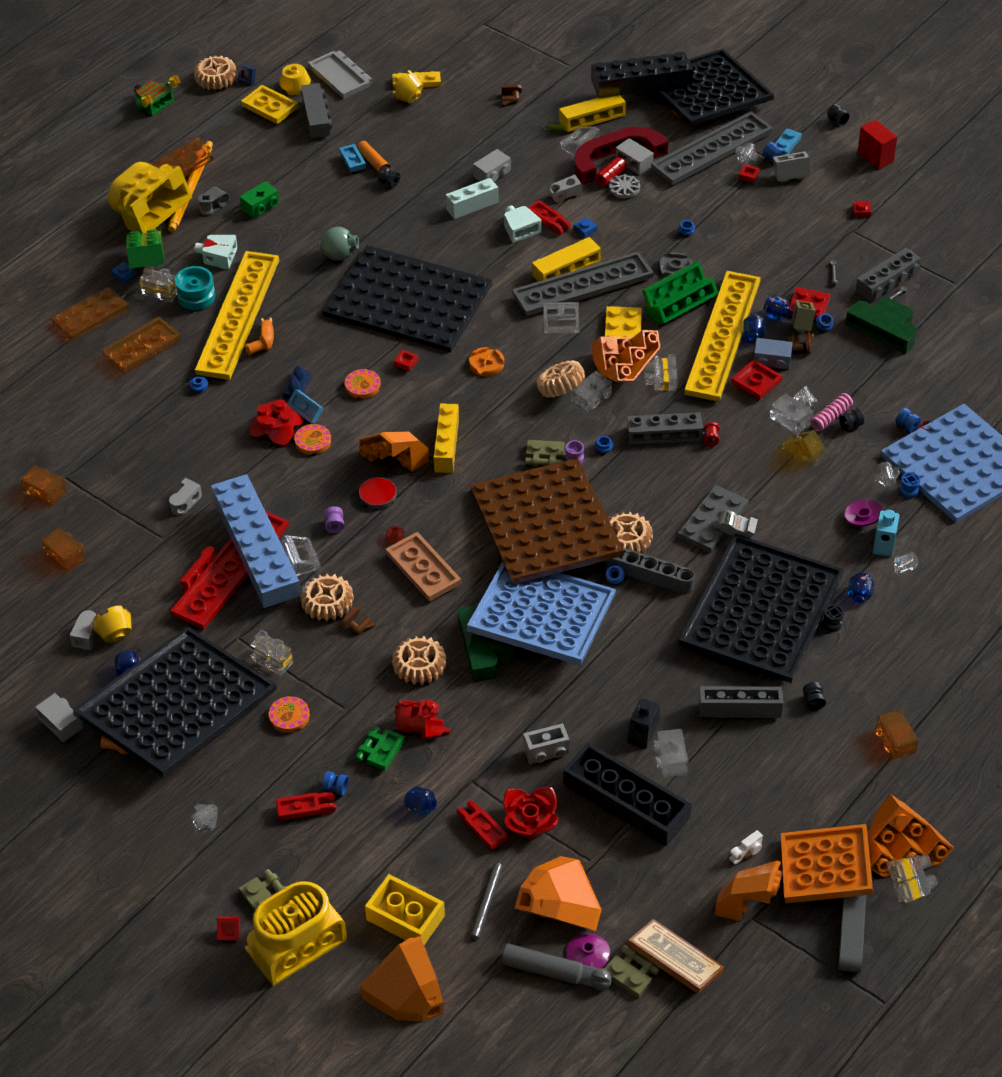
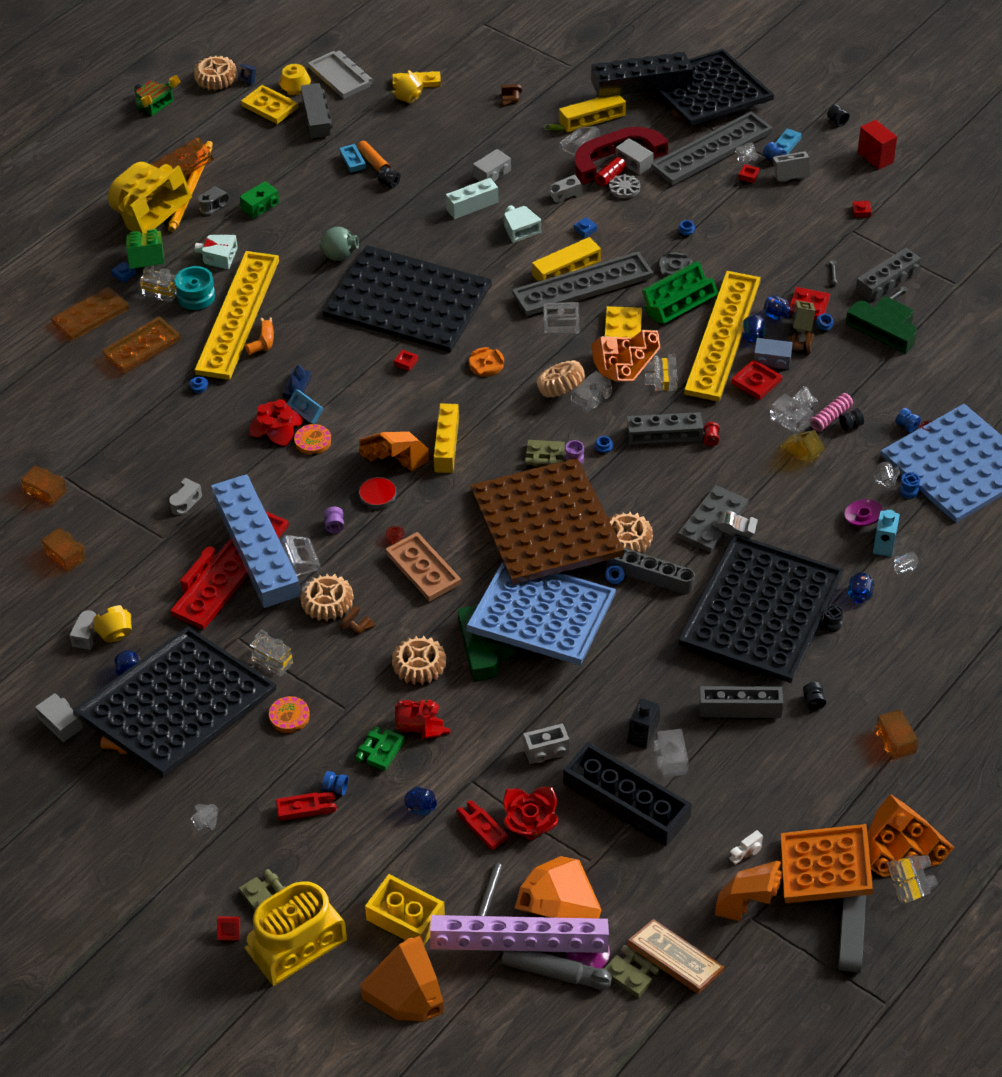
(362, 383): orange tile -> none
(519, 934): none -> lavender brick
(550, 217): red hinge -> none

